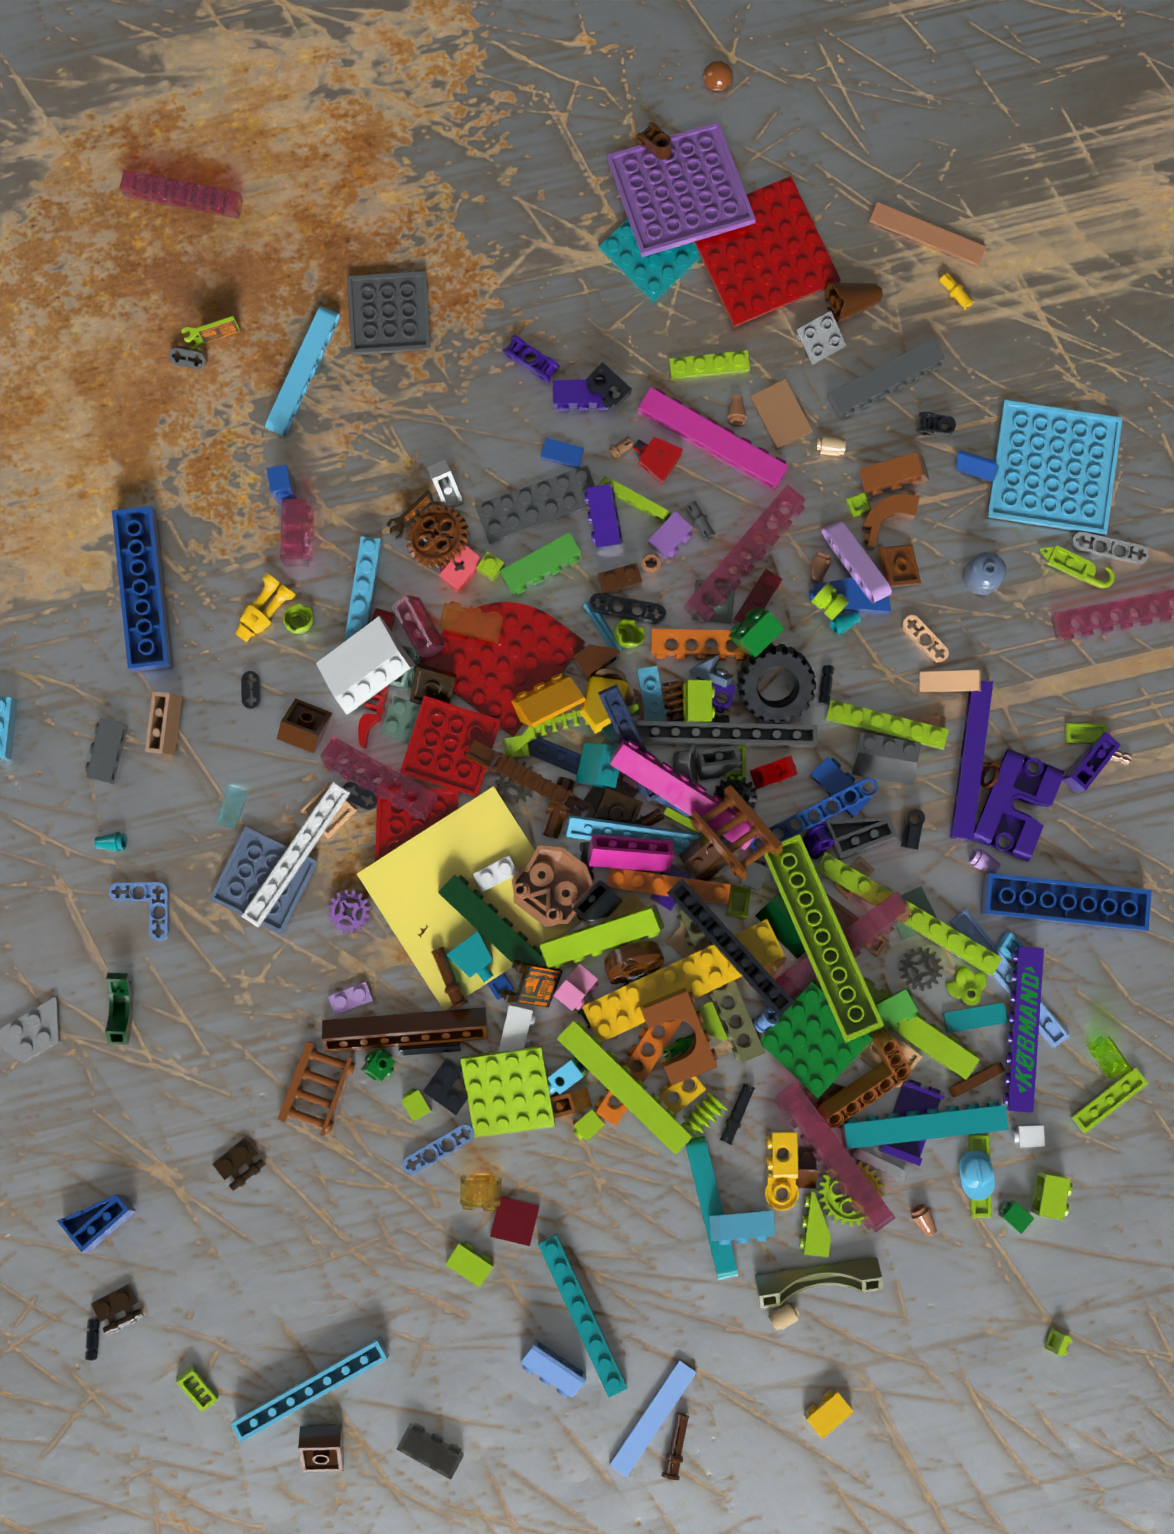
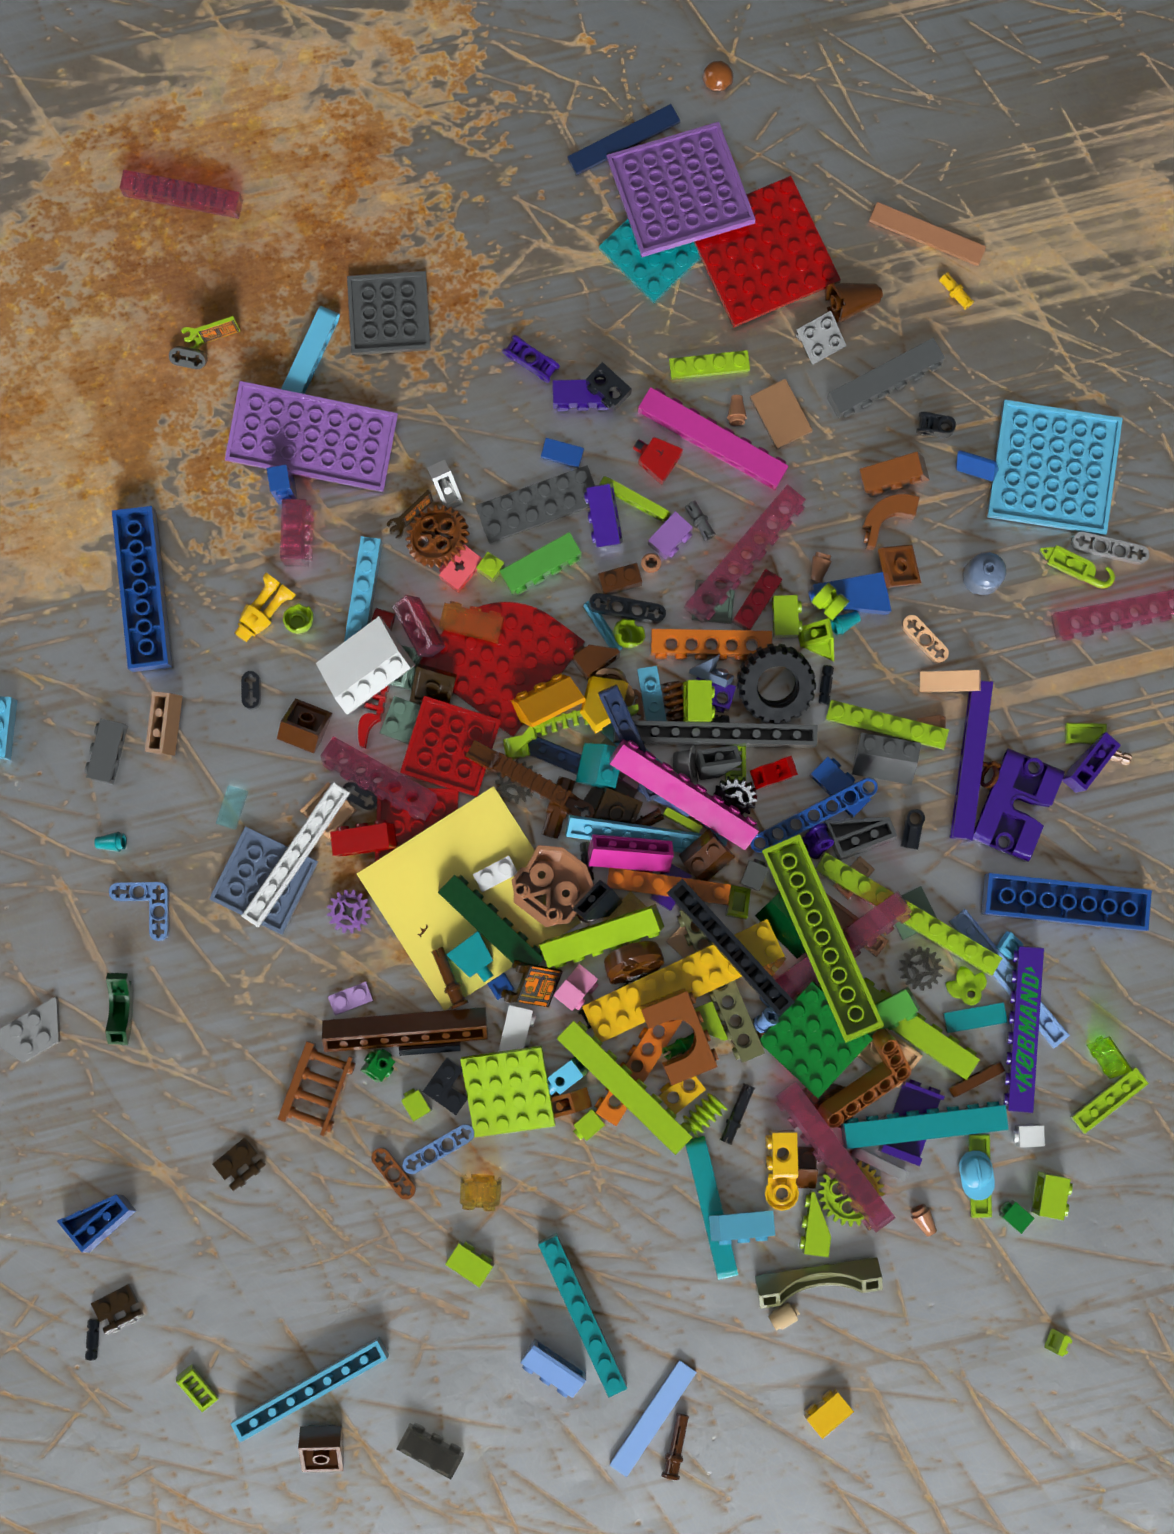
(311, 436): none -> medium lavender plate
(363, 838): none -> red brick
(399, 1188): none -> dark orange beam
(515, 1221): dark red tile -> none
(620, 448): medium nougat pin -> none
(623, 139): none -> dark blue tile
(653, 139): reddish brown piece -> none
(744, 814): dark orange fence -> none
(755, 631): green brick -> none
(785, 616): none -> lime brick
(818, 638): none -> lime slope
(831, 445): tan brick -> none
(856, 561): lavender beam -> none
(858, 504): lime tile -> none
(982, 860): lavender cone -> none

